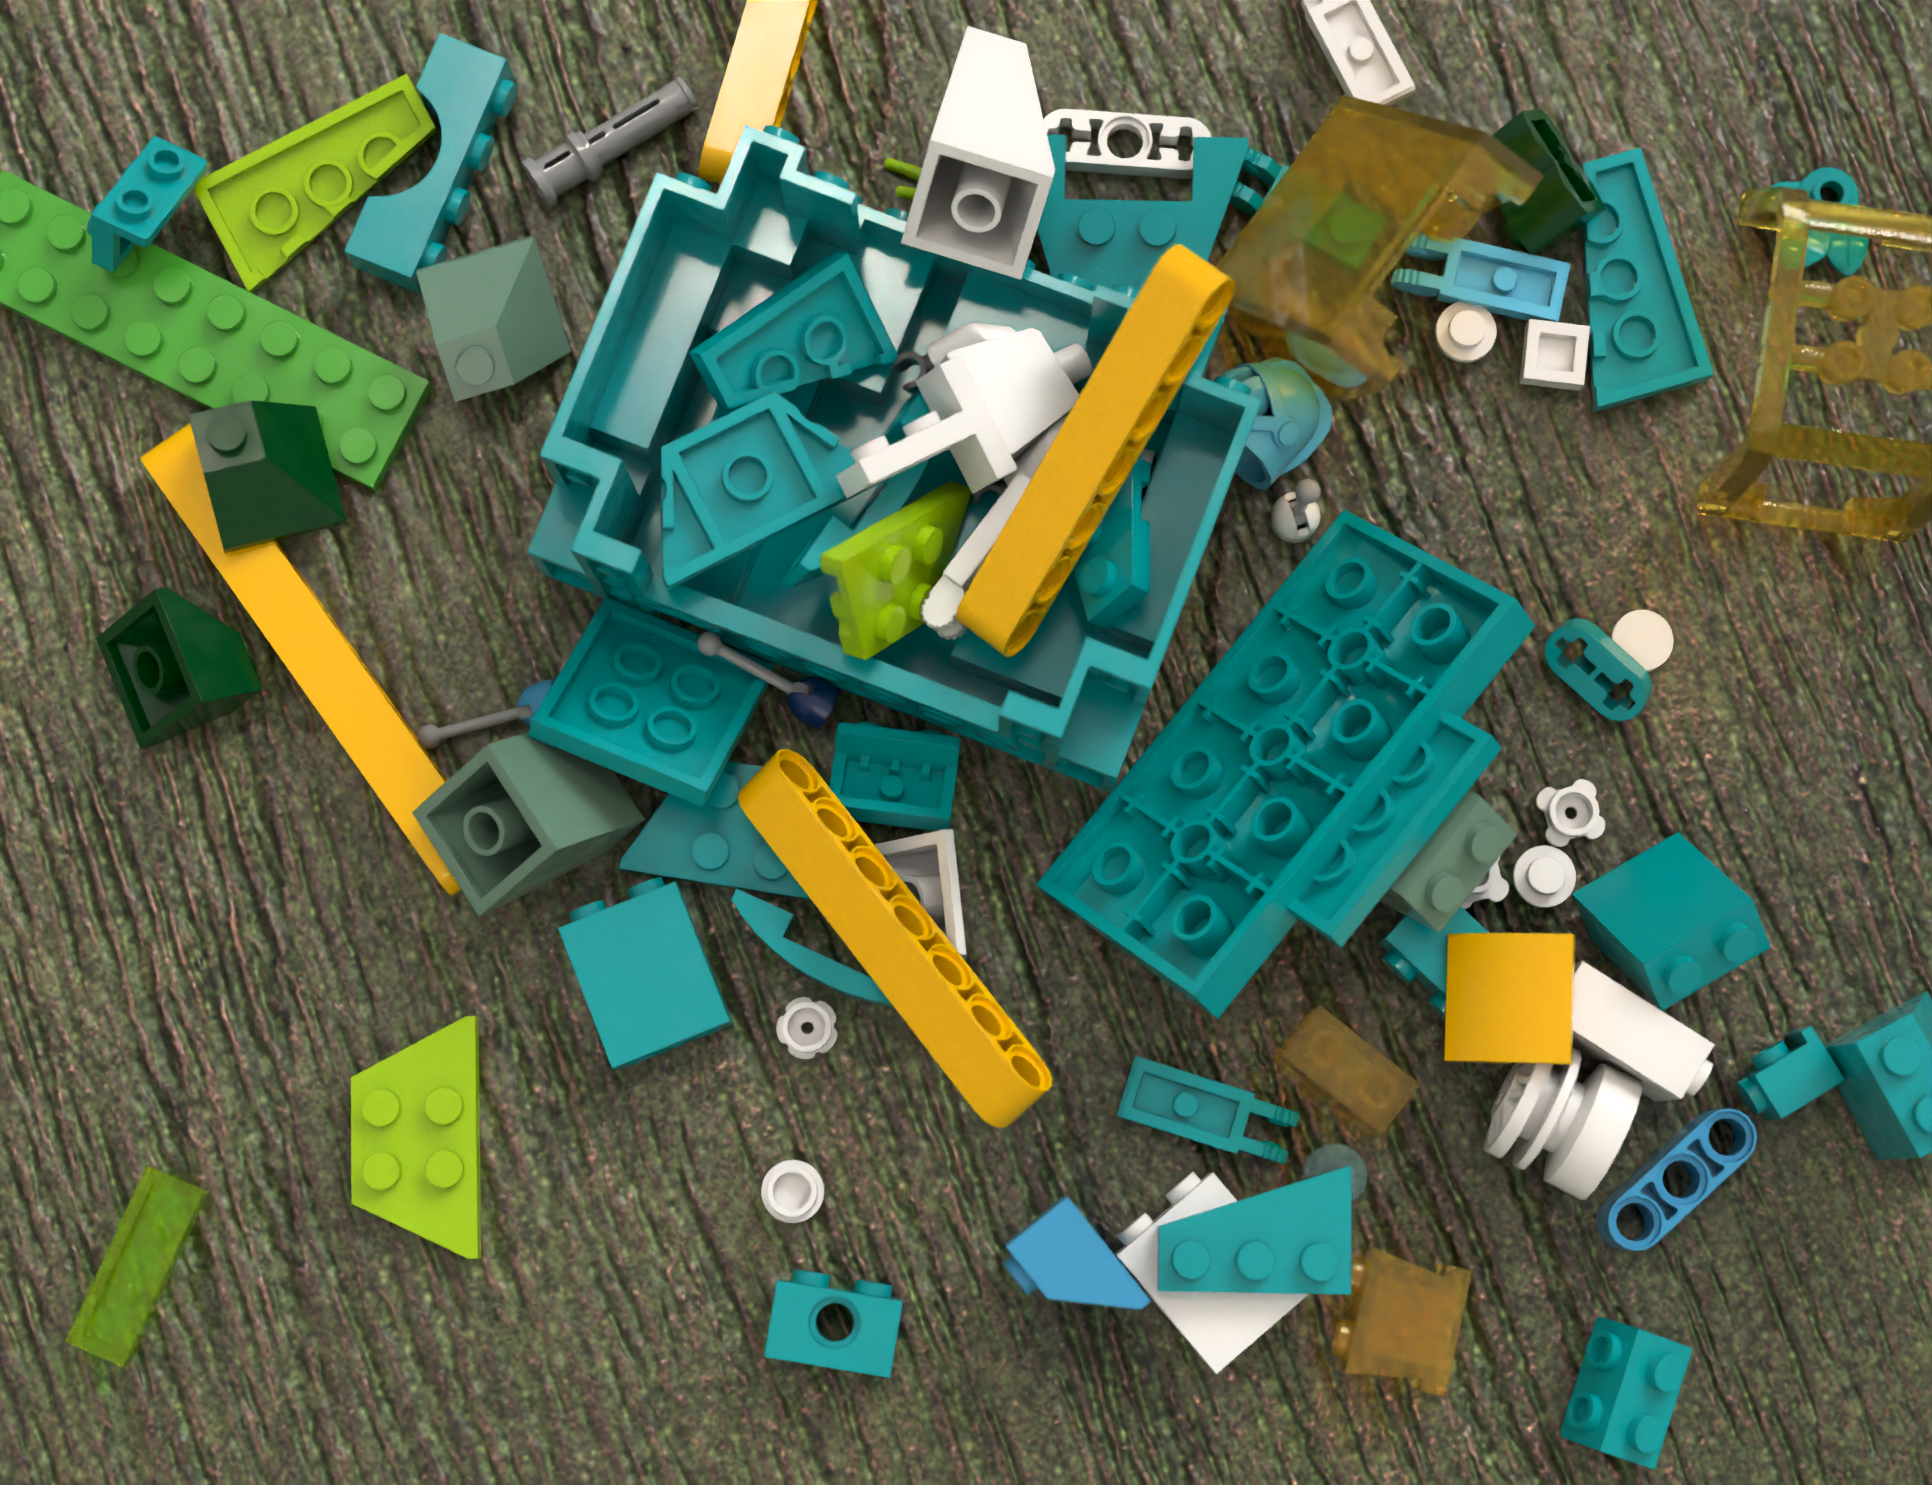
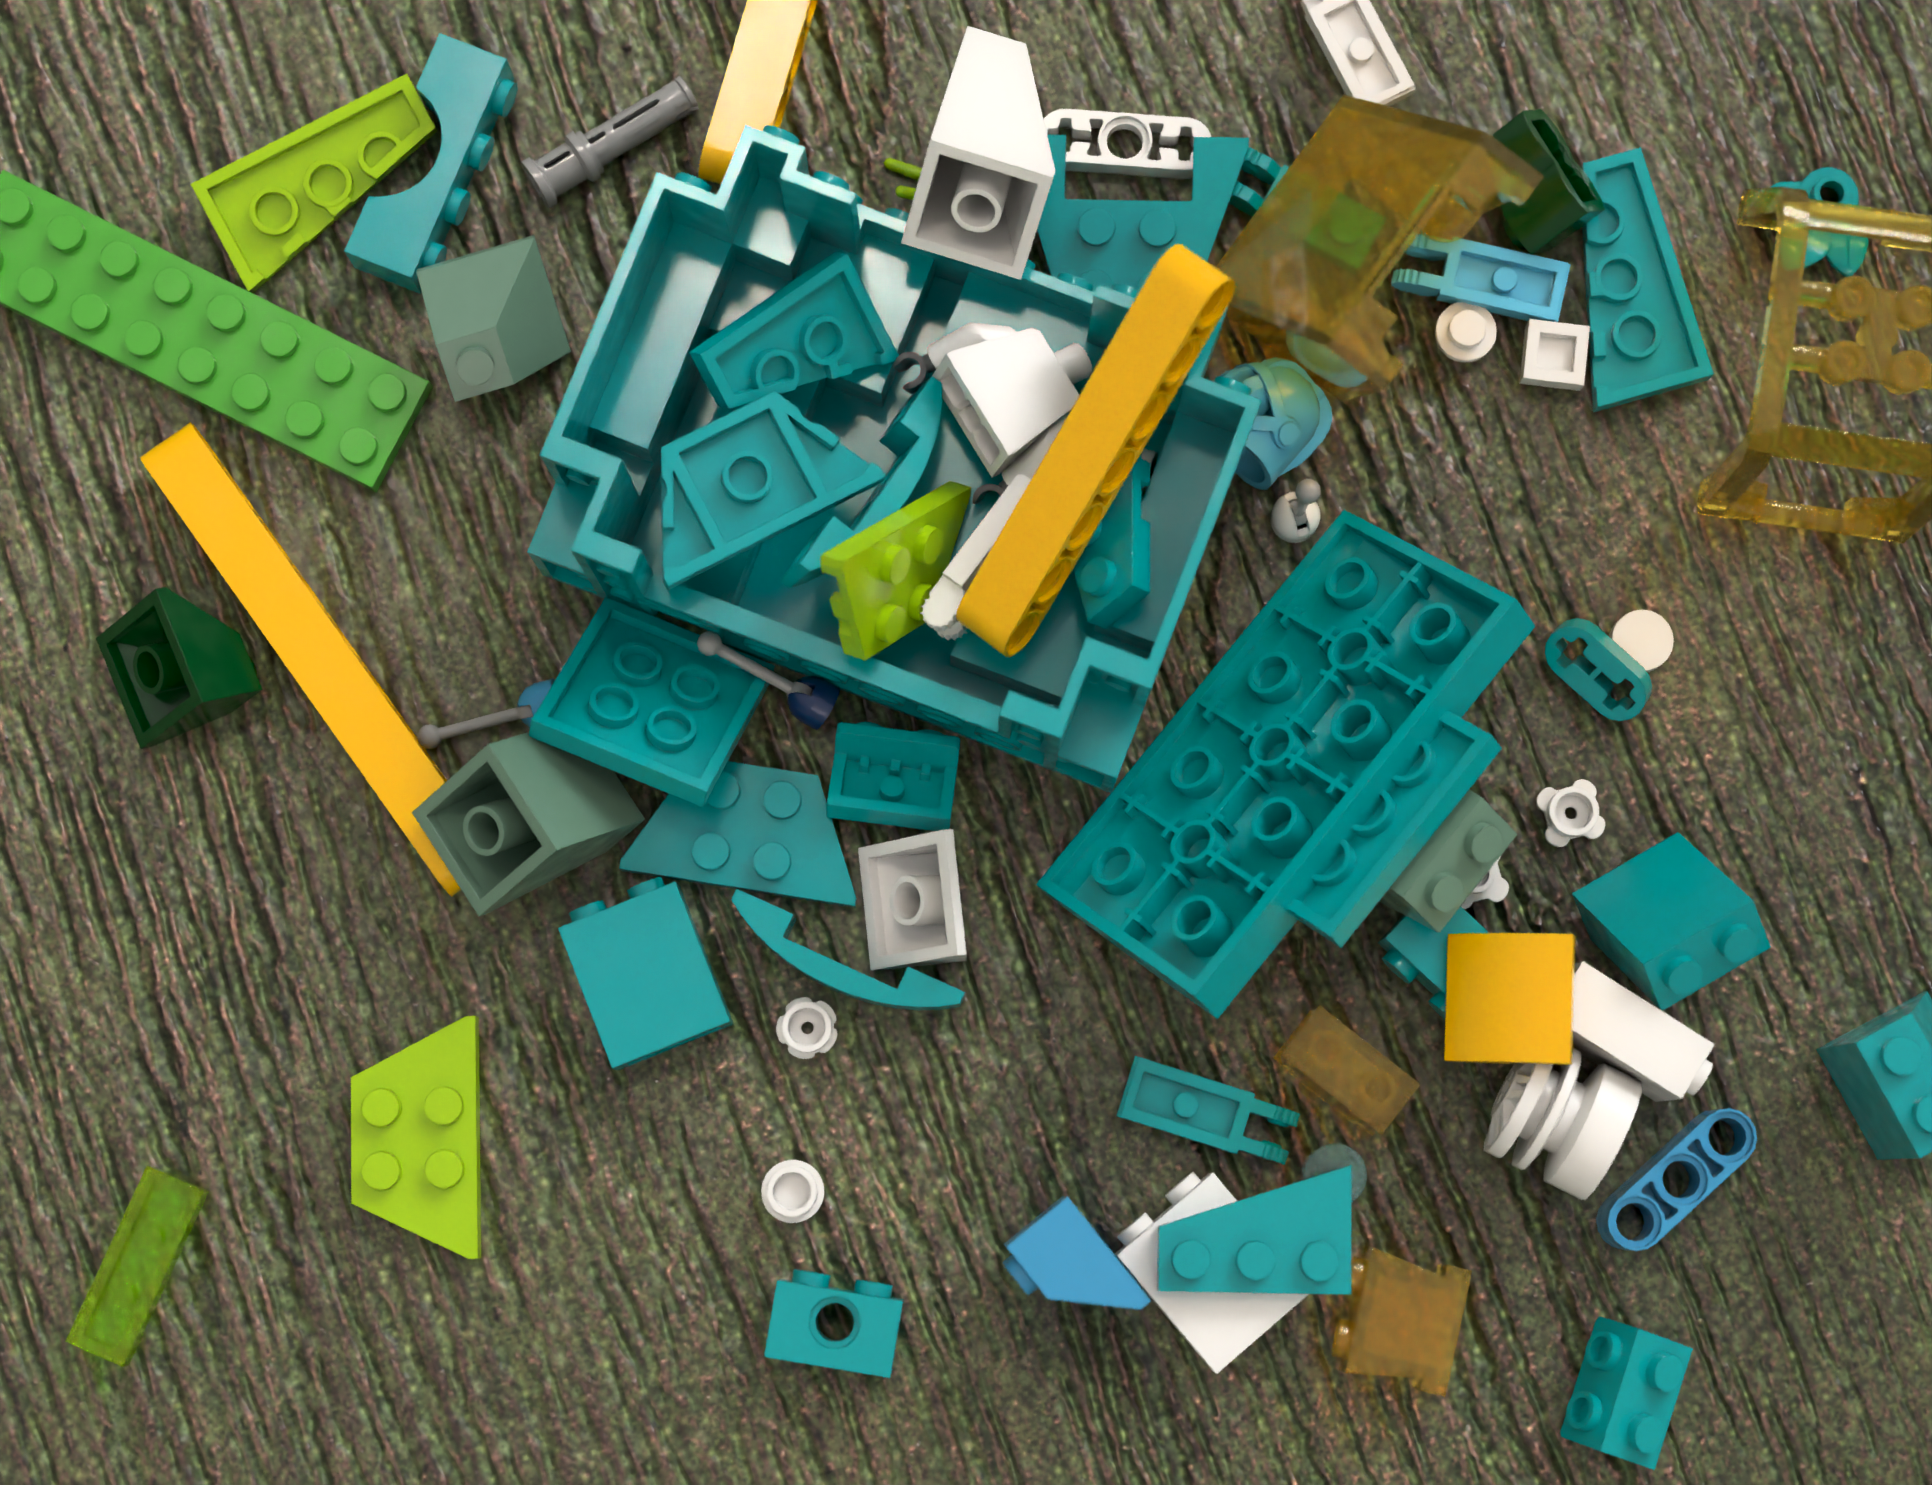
(142, 201): teal bracket -> none
(266, 472): dark green slope -> none
(894, 939): yellow beam -> none
(955, 423): white bracket -> none
(1544, 876): white plate -> none
(1789, 1076): teal brick -> none

